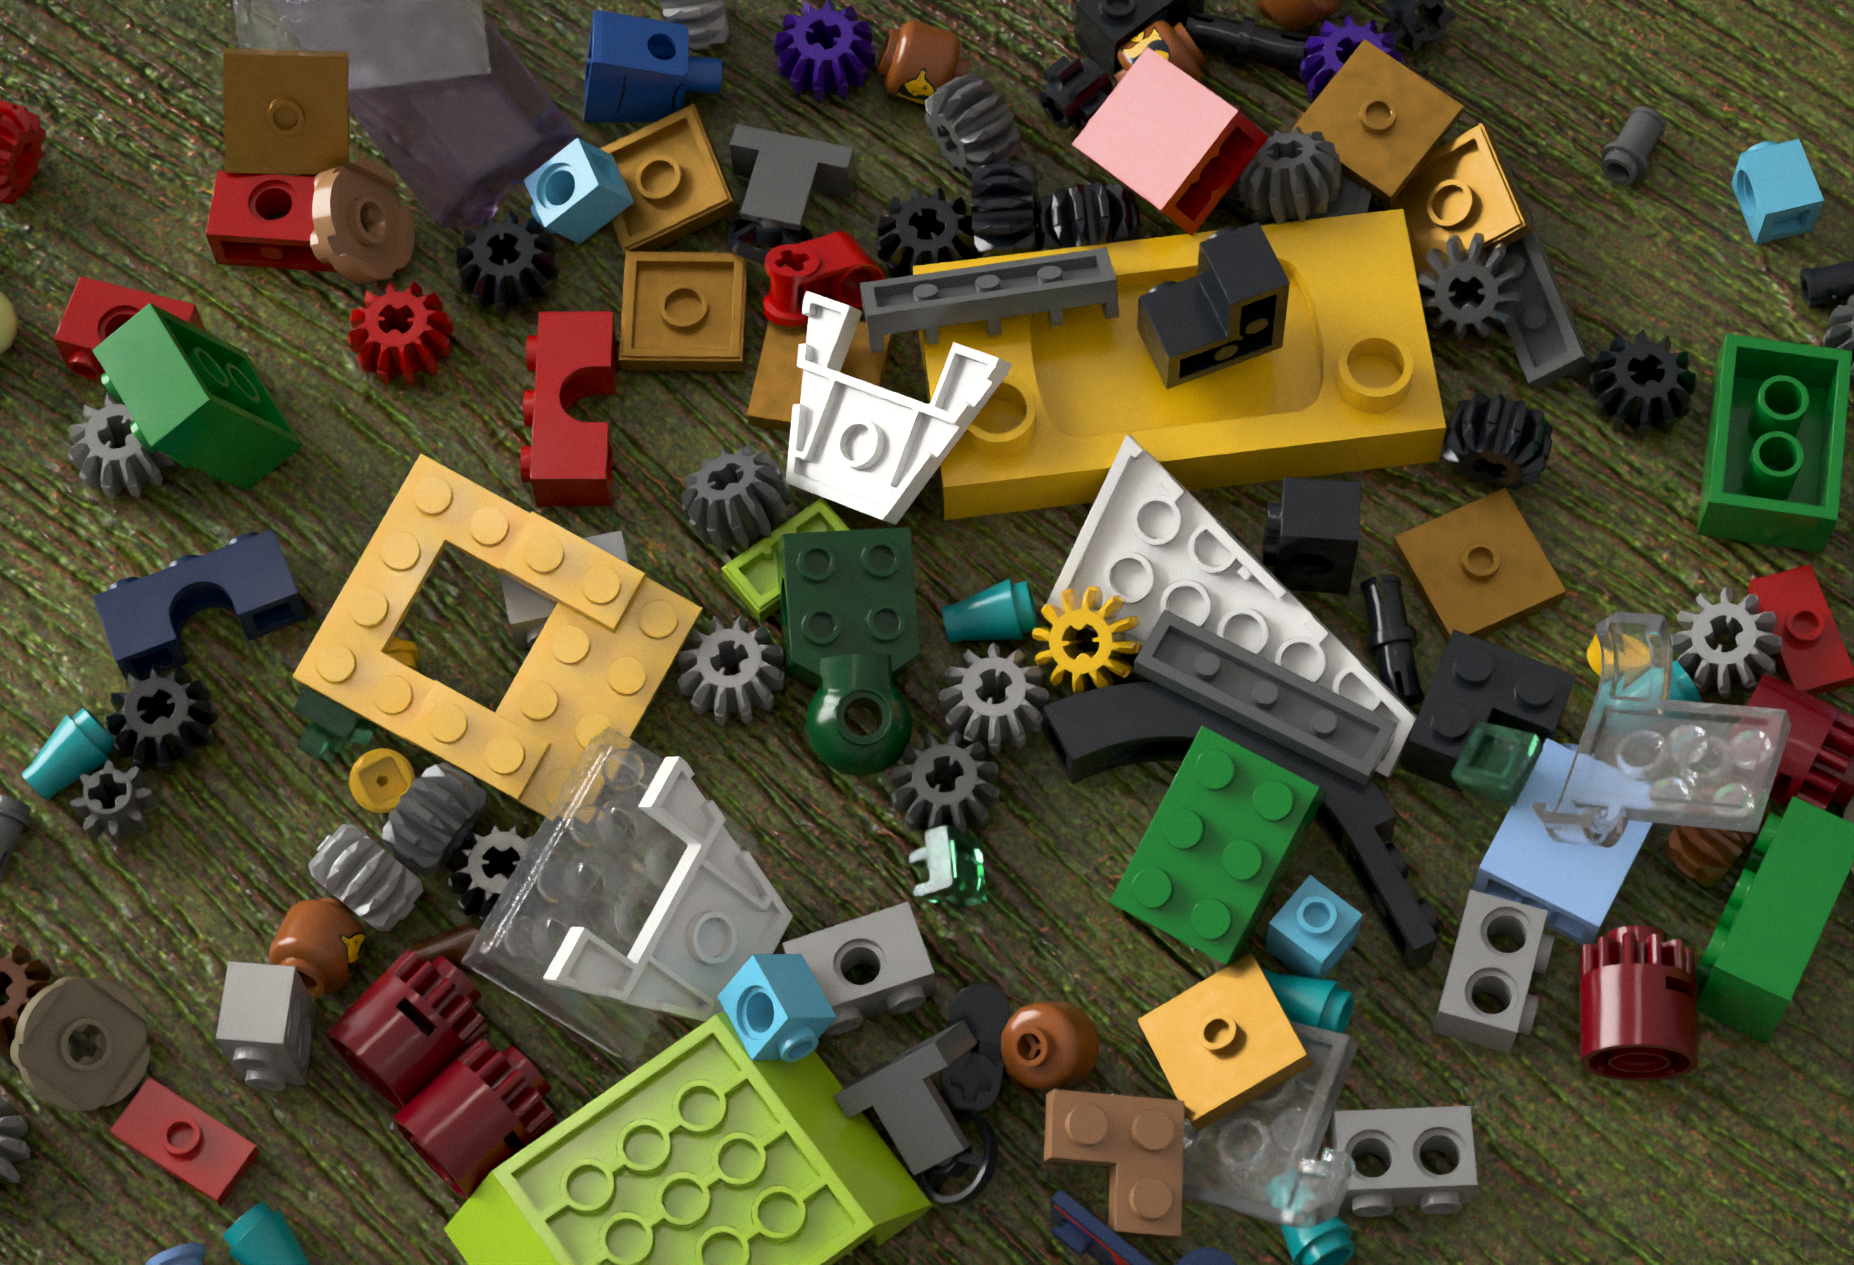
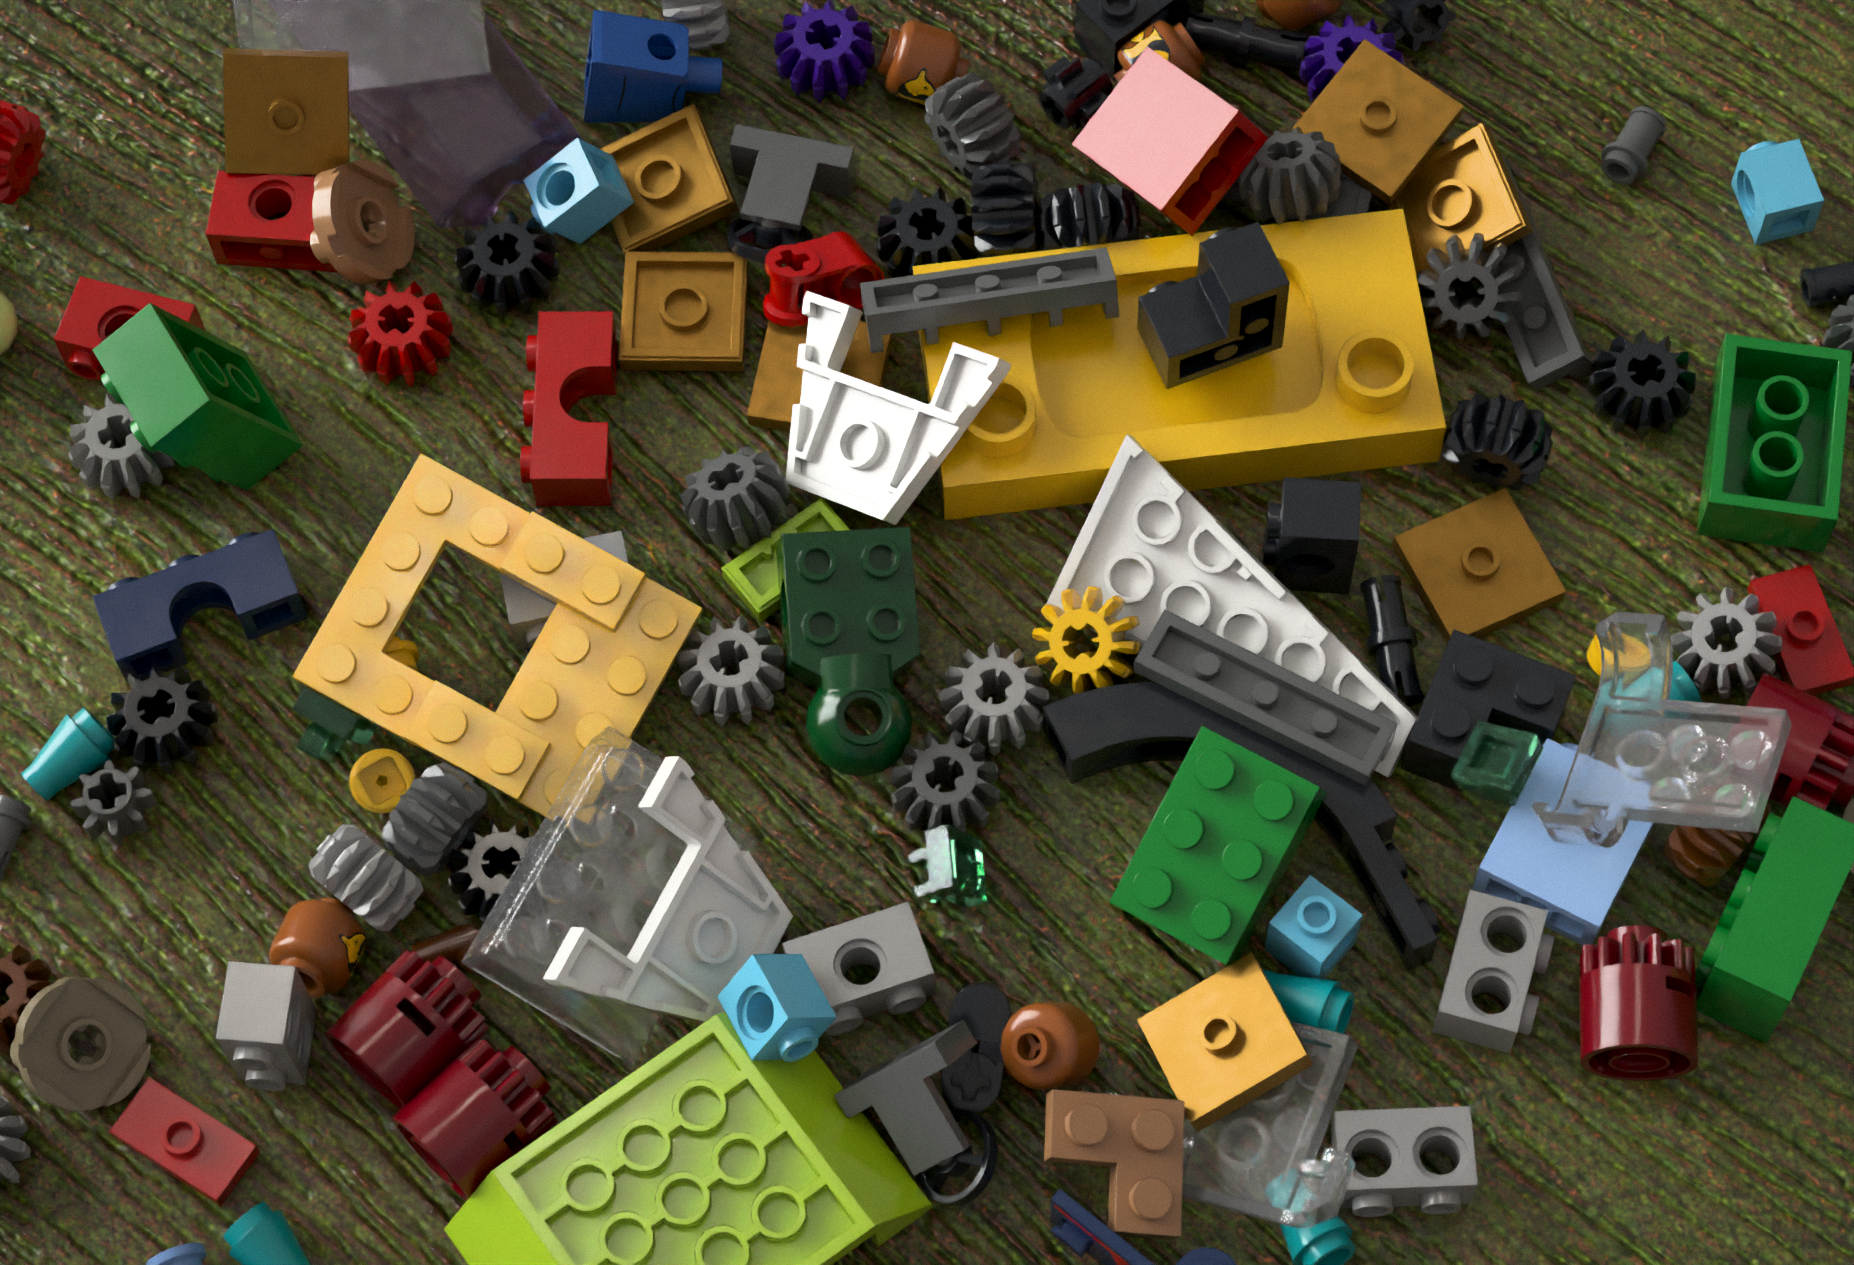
(993, 614): teal cone -> none

